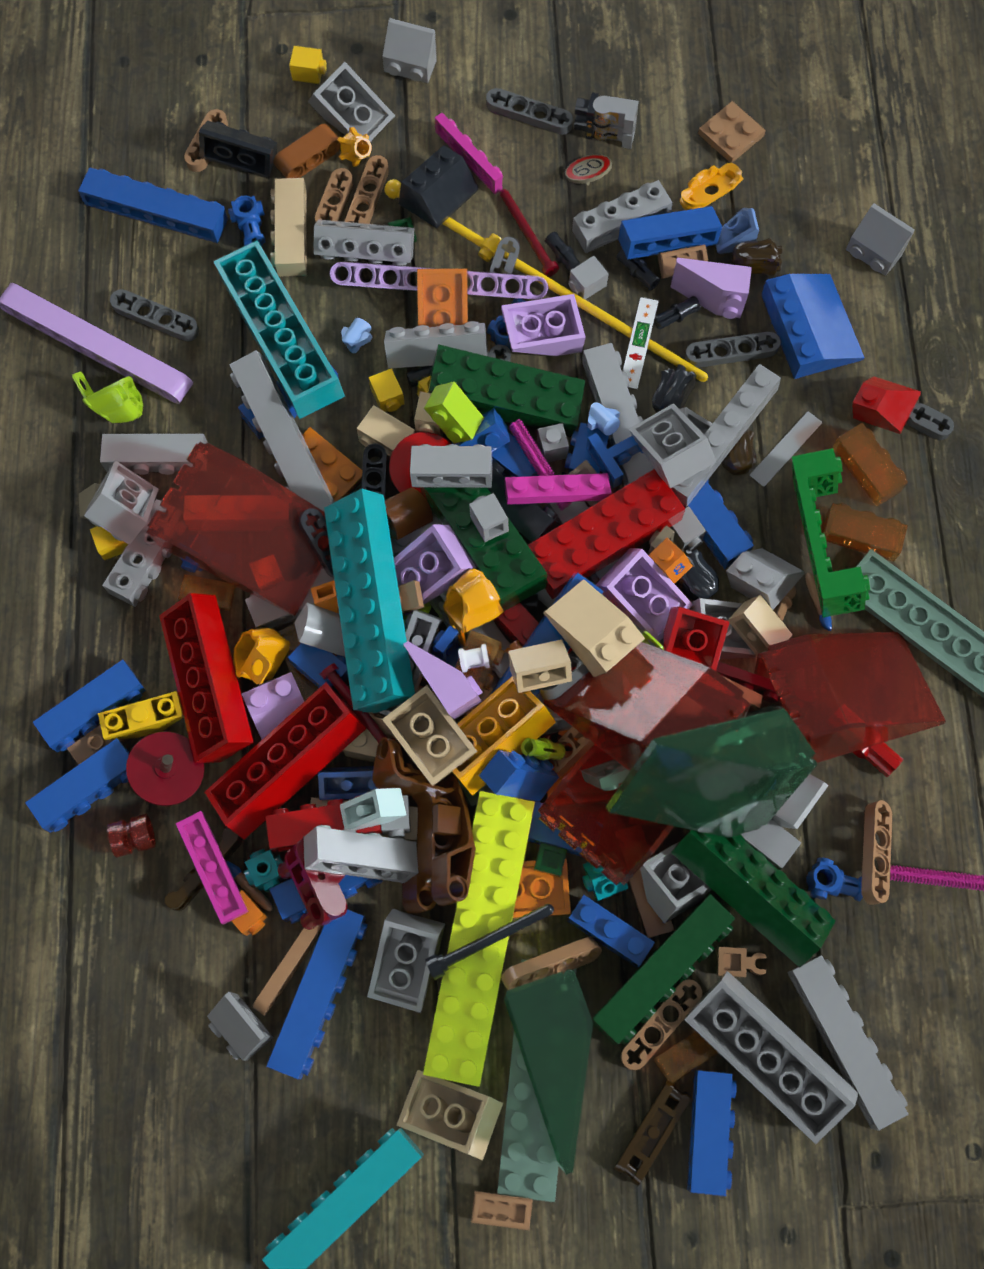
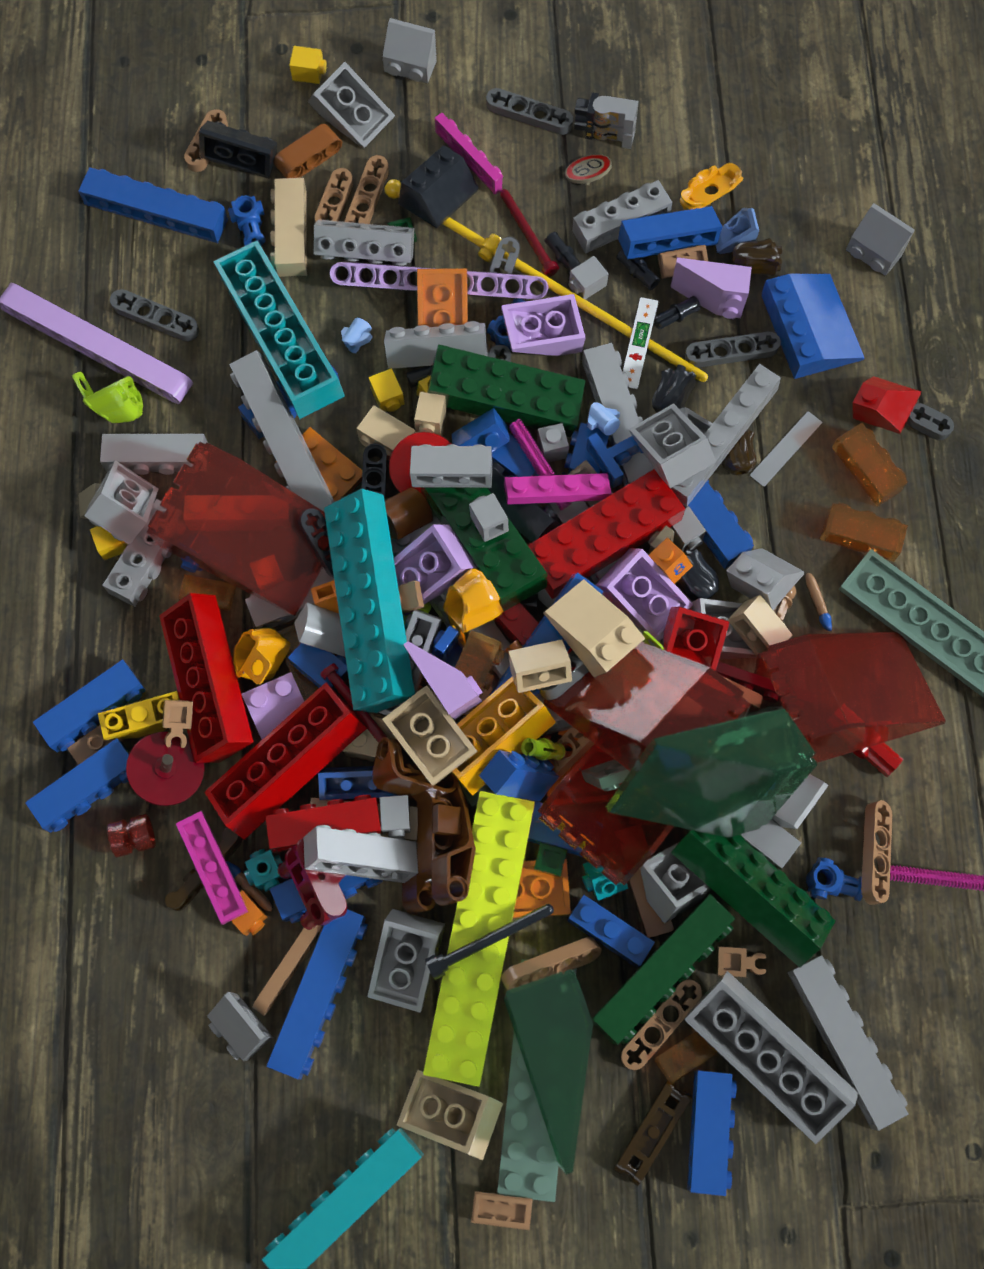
(177, 716): none -> medium nougat plate
(354, 146): light orange rock -> none
(373, 808): light aqua slope -> none
(453, 412): lime brick -> none
(474, 658): white bush -> none
(731, 132): medium nougat plate -> none
(817, 476): green plate -> none

